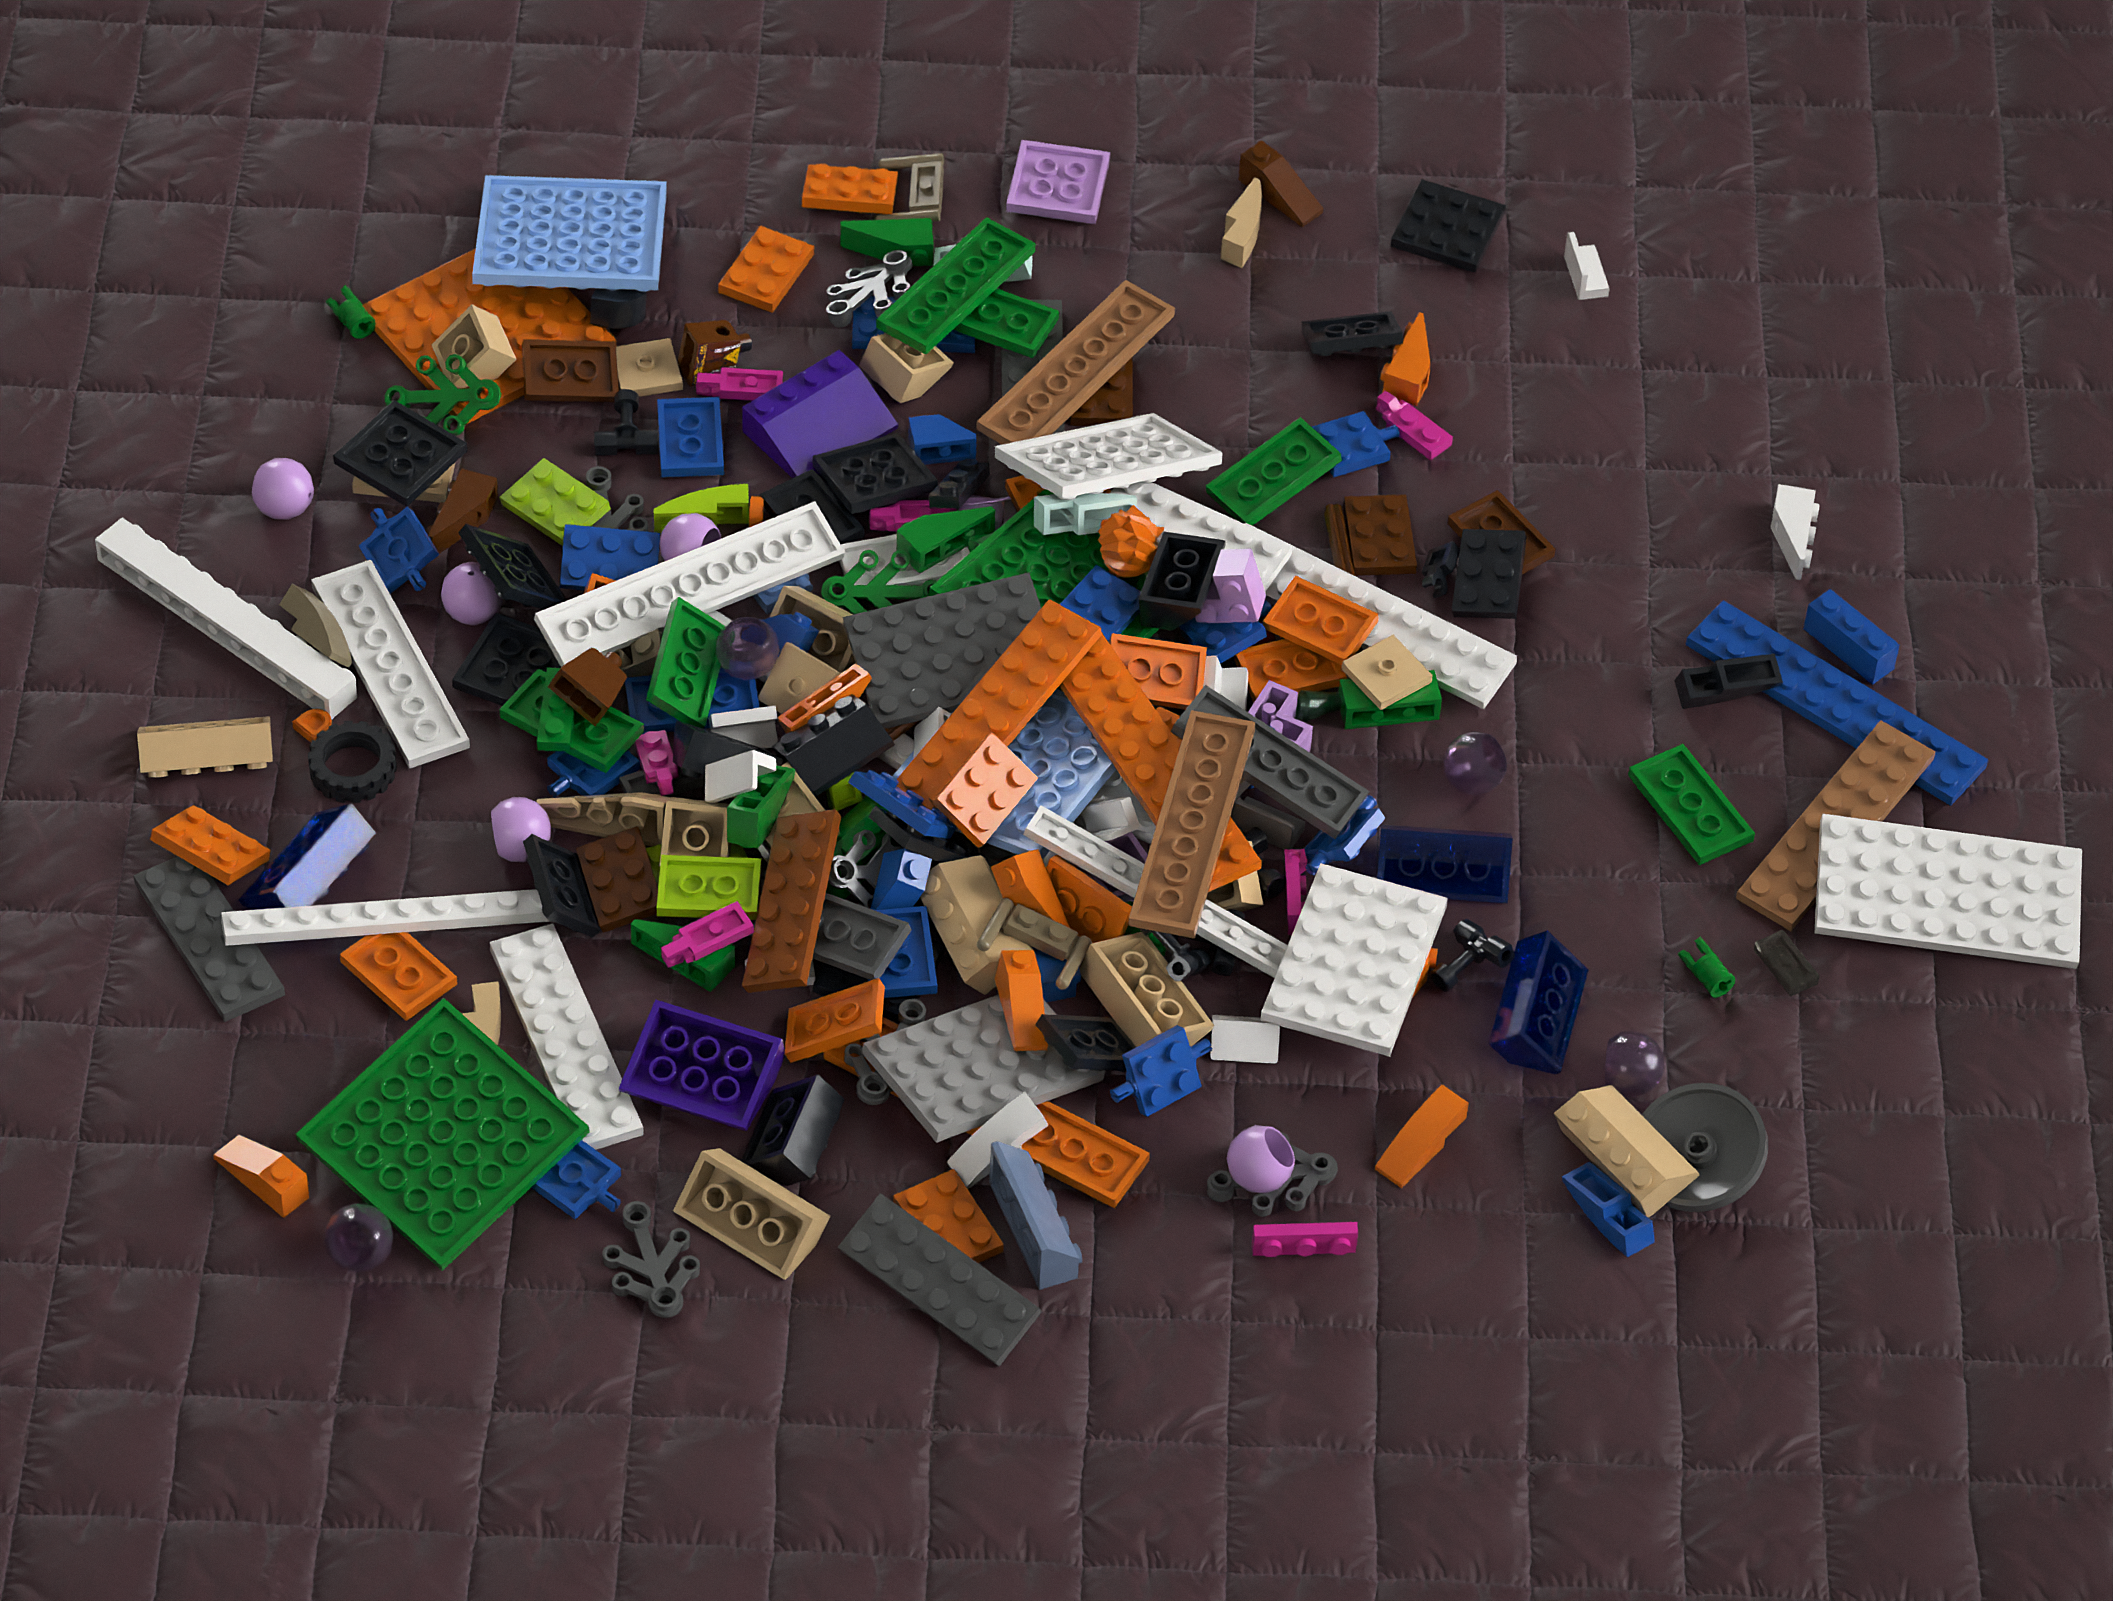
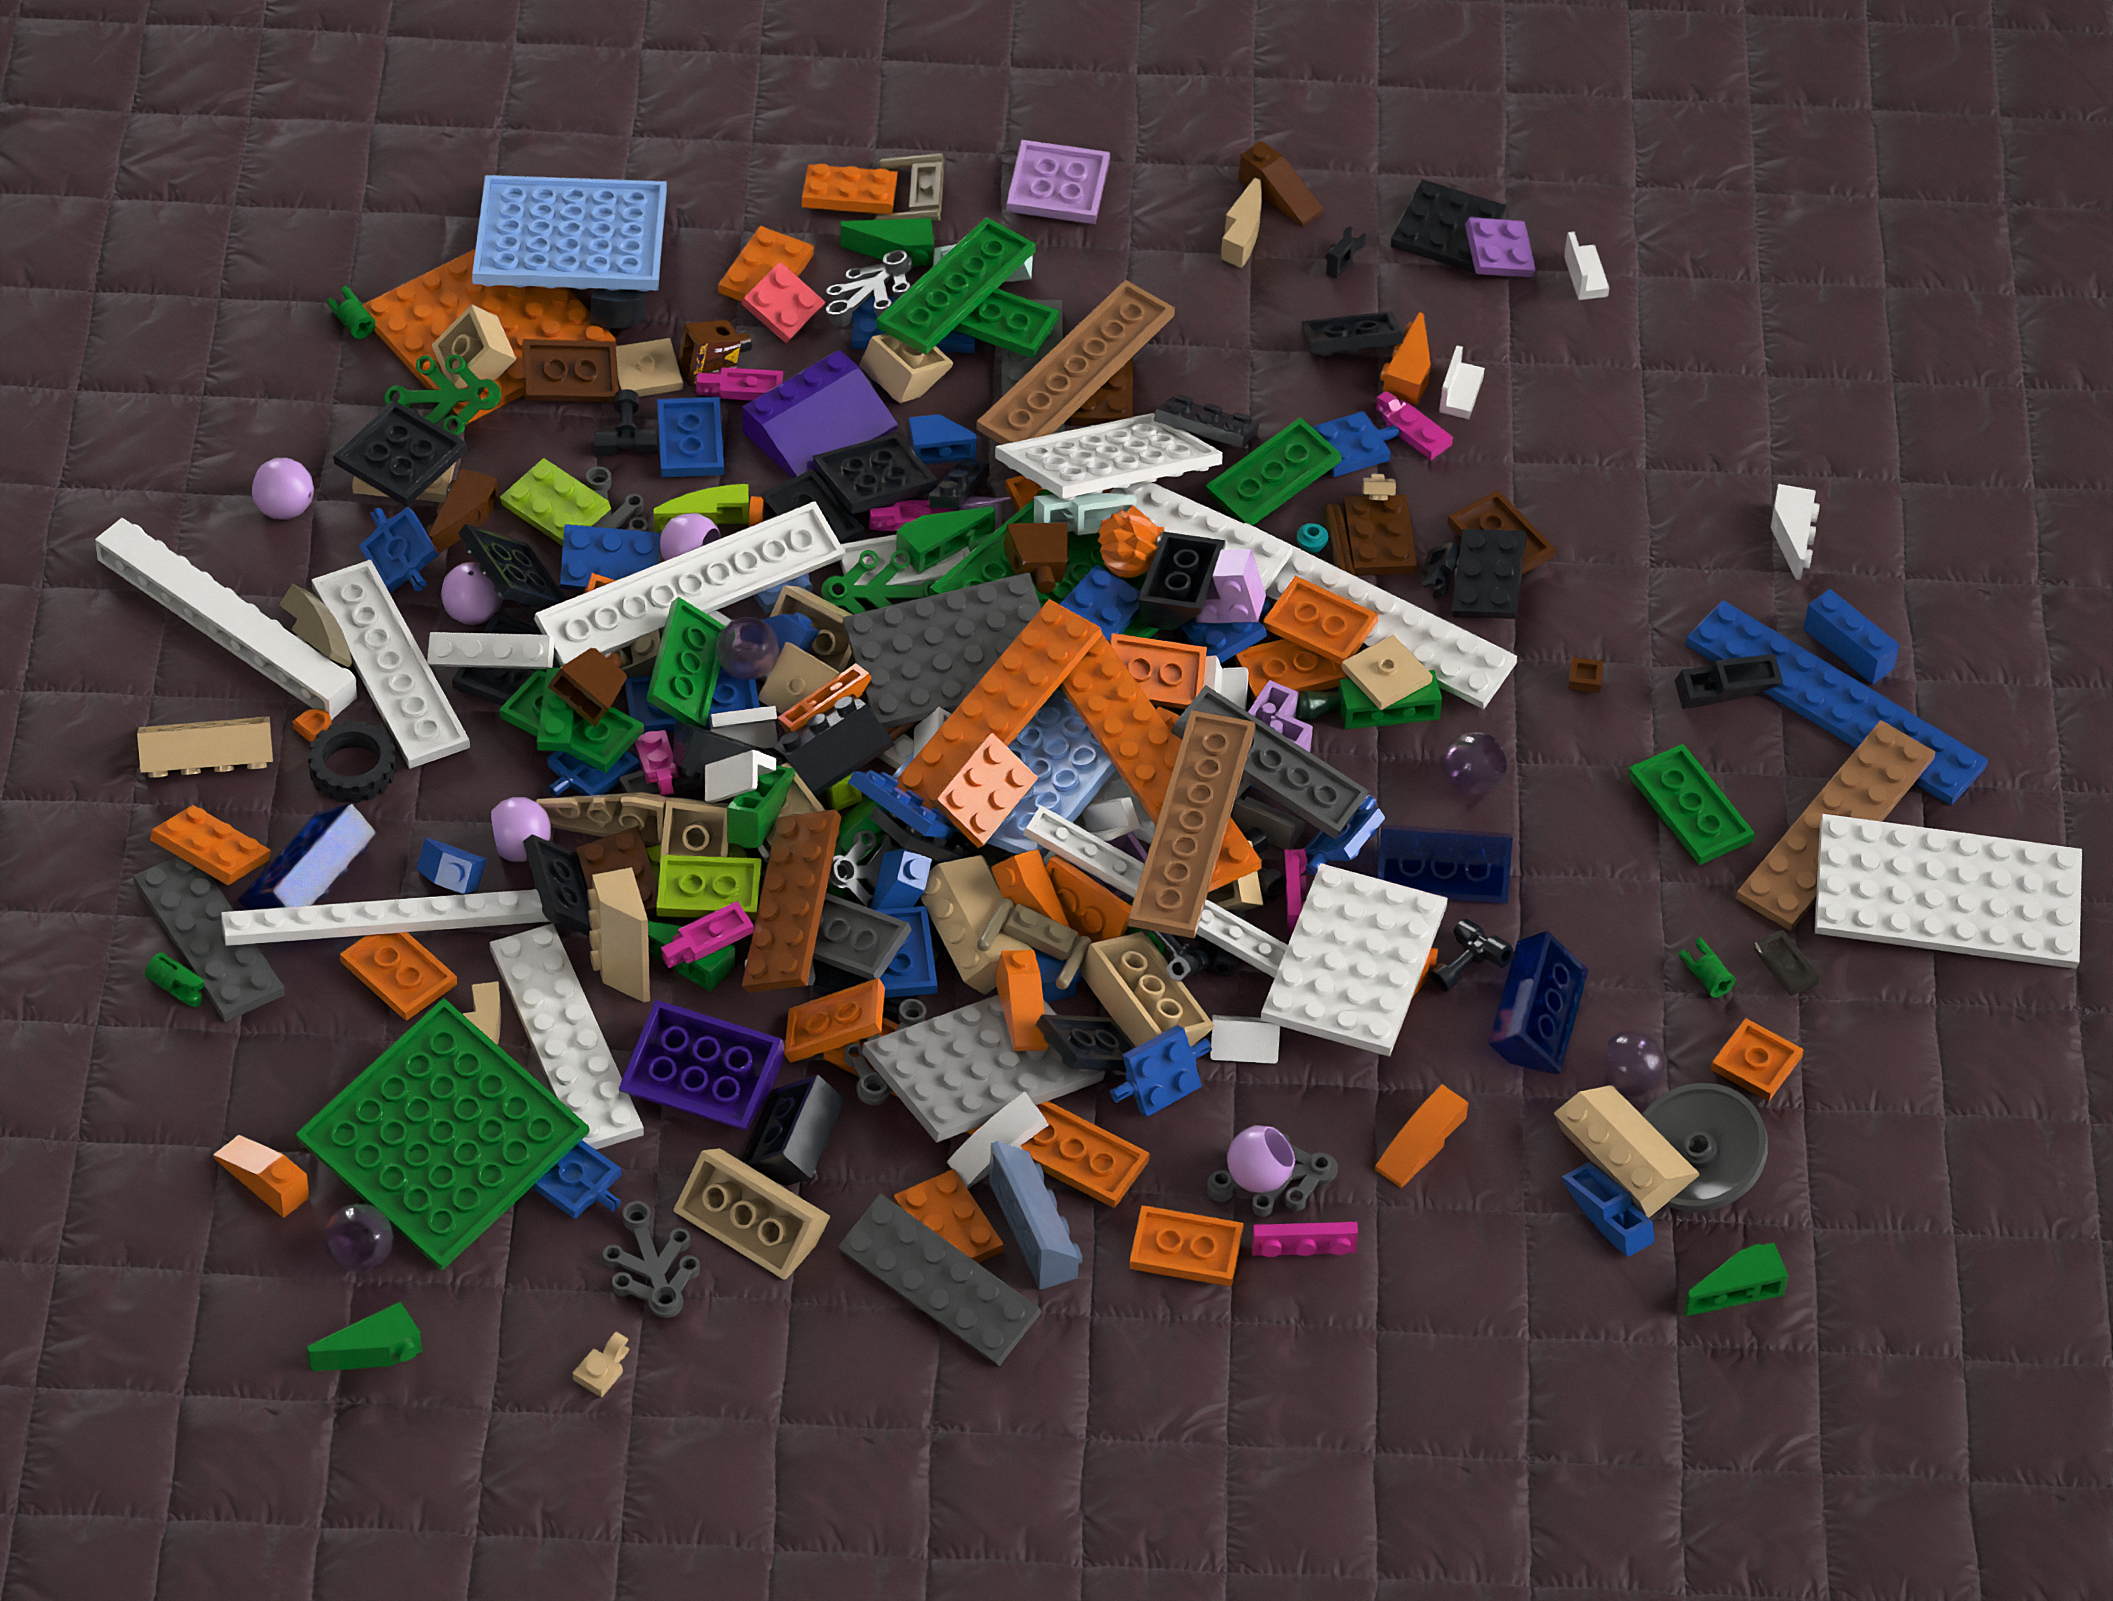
(175, 979): none -> green hinge
(370, 1343): none -> green slope
(451, 866): none -> blue slope
(490, 650): none -> white plate
(600, 1369): none -> tan plate
(619, 933): none -> tan slope
(783, 302): none -> coral plate
(1038, 550): none -> reddish brown torso
(1186, 1246): none -> orange plate
(1207, 421): none -> black plate
(1312, 537): none -> teal plate
(1341, 254): none -> black plate
(1378, 487): none -> tan plate
(1460, 387): none -> white panel
(1500, 247): none -> medium lavender plate
(1585, 675): none -> reddish brown plate
(1745, 1278): none -> green slope
(1757, 1059): none -> orange plate

